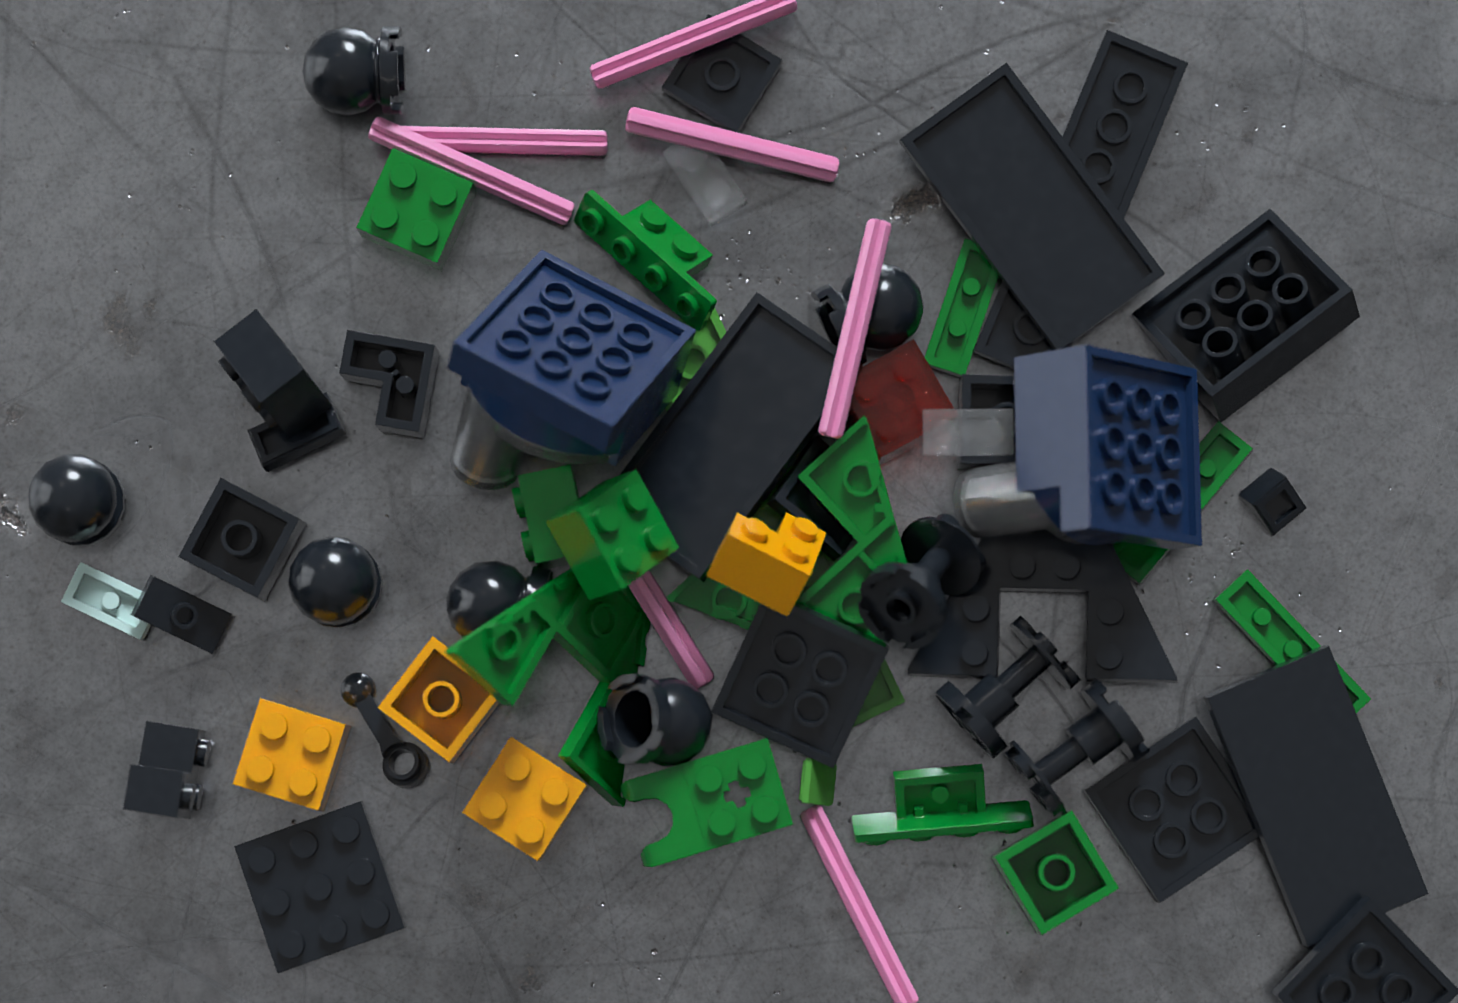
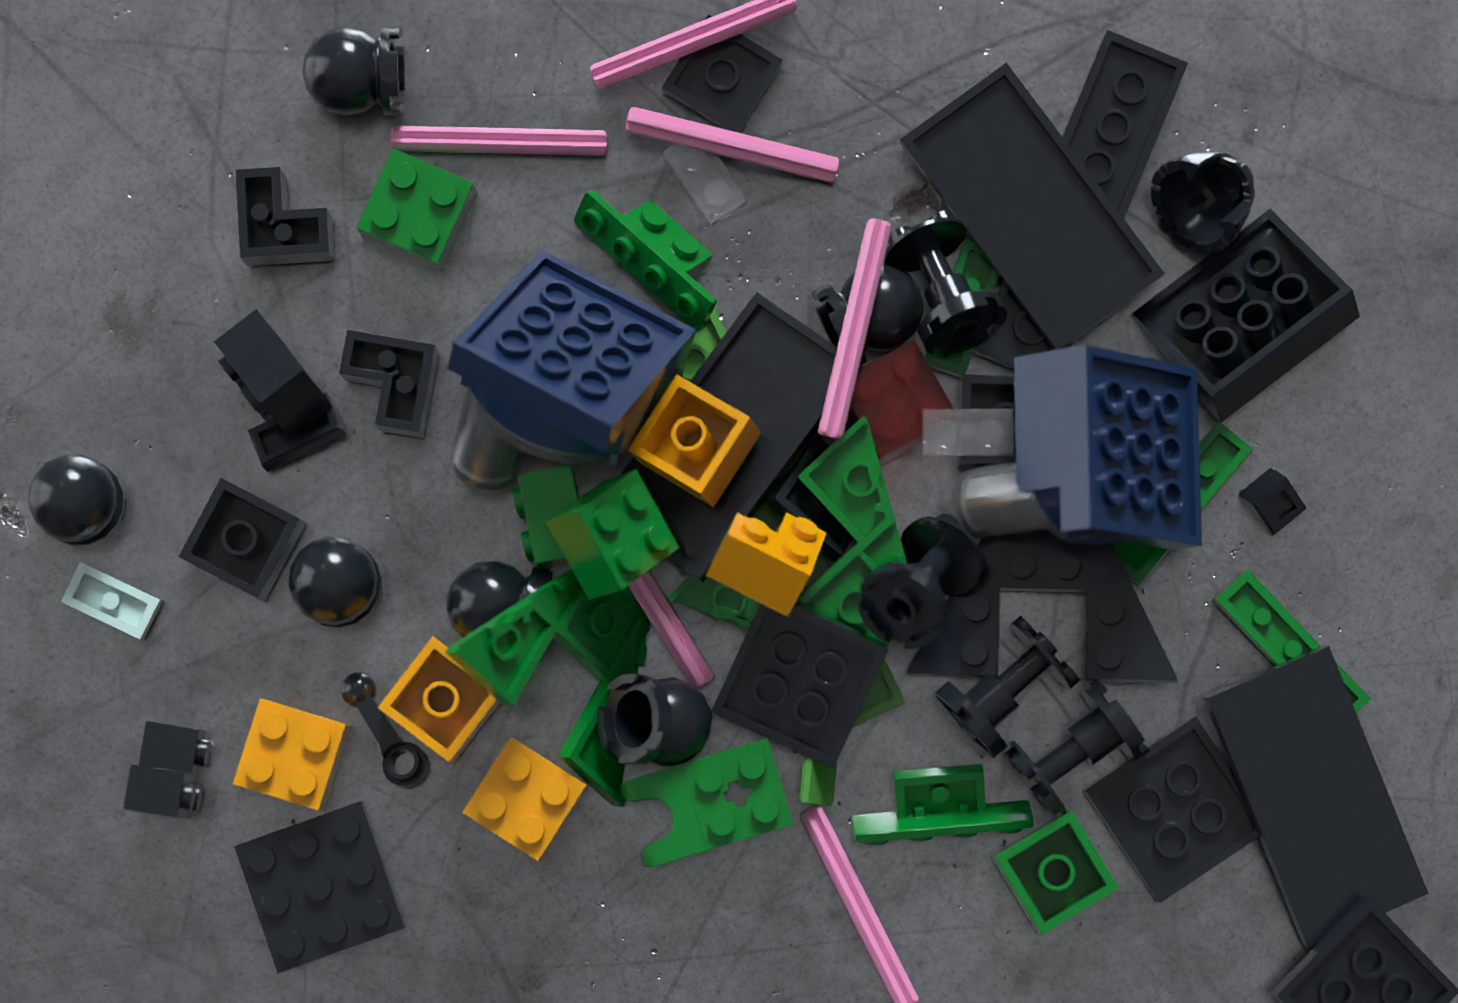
(181, 614): black plate -> none
(270, 230): none -> black brick
(473, 170): bright pink axle -> none
(695, 440): none -> light orange brick
(957, 313): none -> black piece
(1203, 199): none -> black hair

